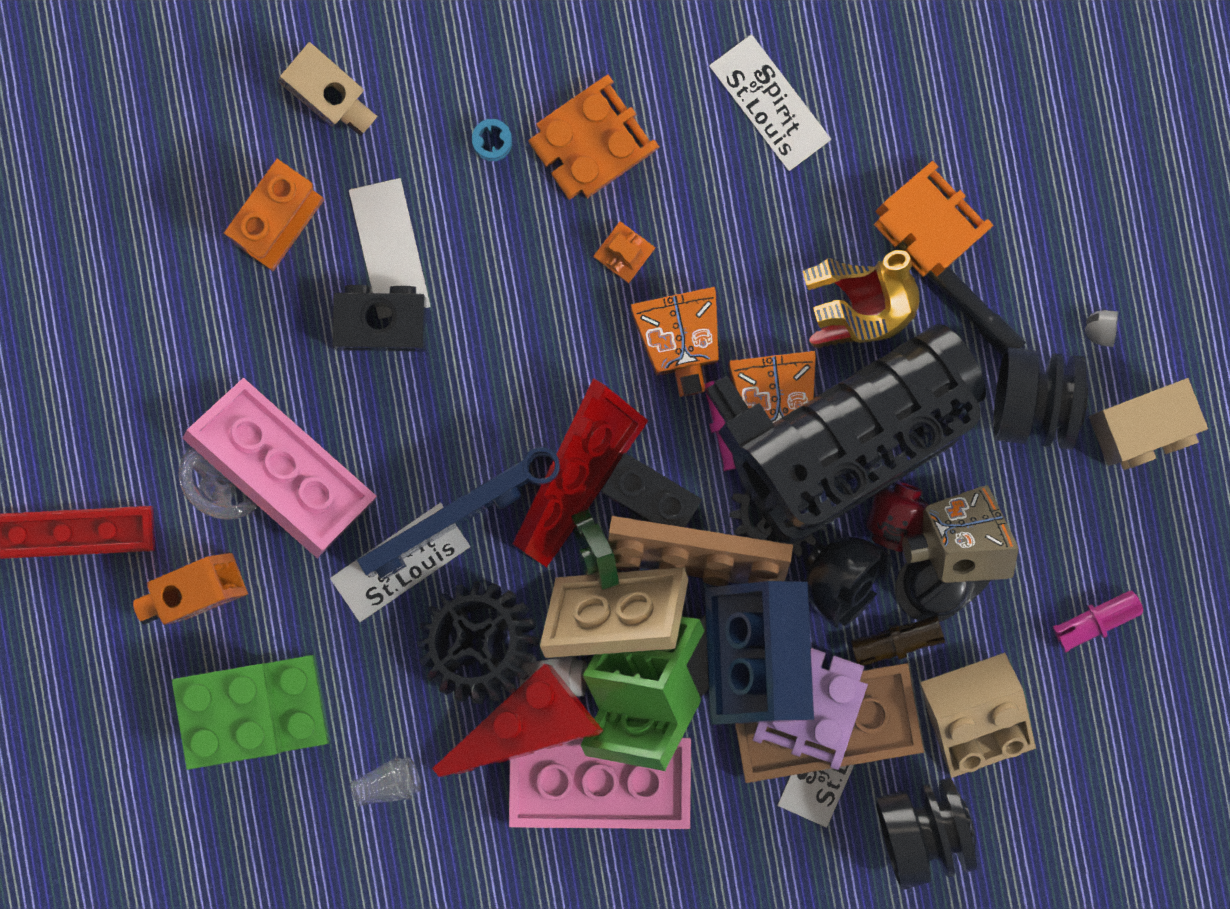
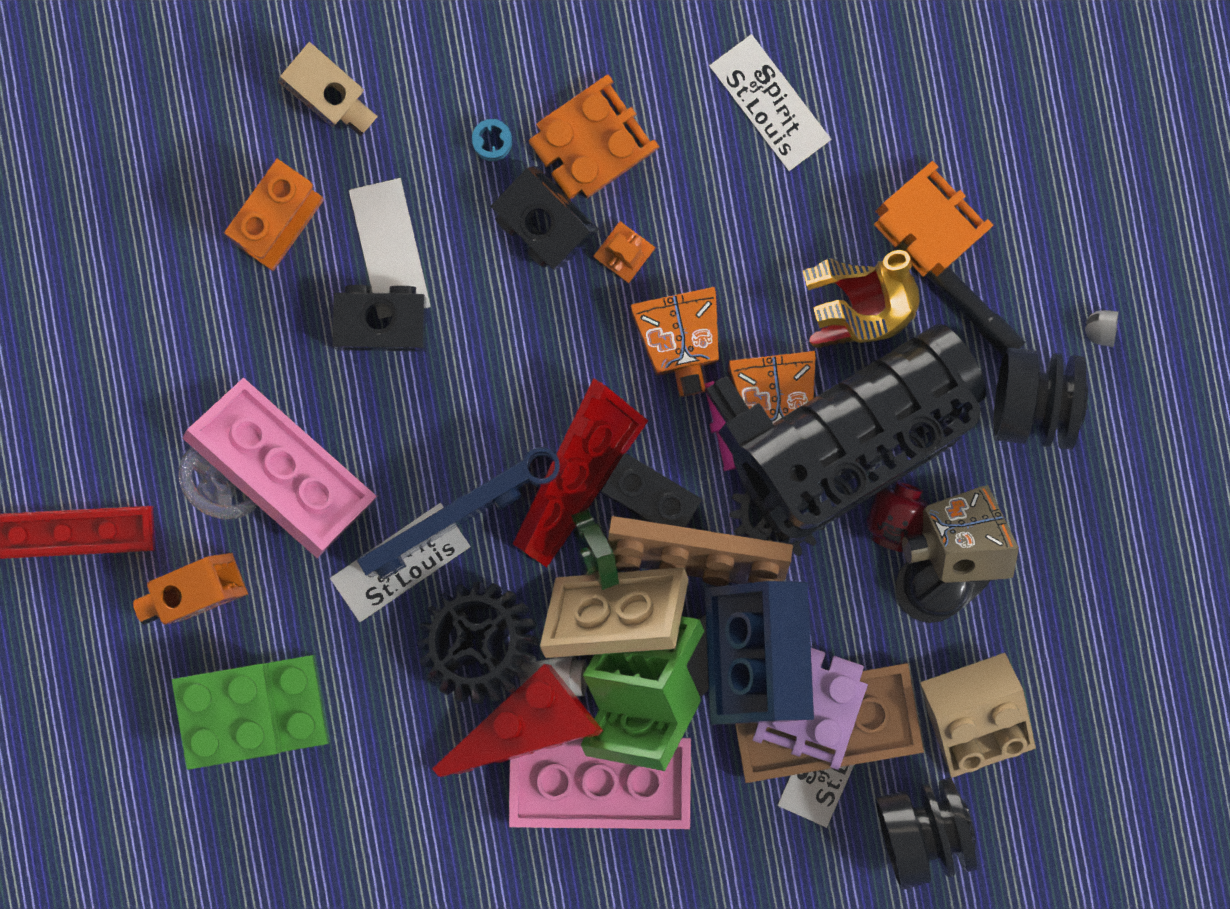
(387, 783): clear cone -> none
(568, 228): none -> black brick
(843, 577): black cylinder -> none
(898, 641): dark brown pin -> none
(1098, 620): dark pink axle -> none
(1151, 421): tan brick -> none

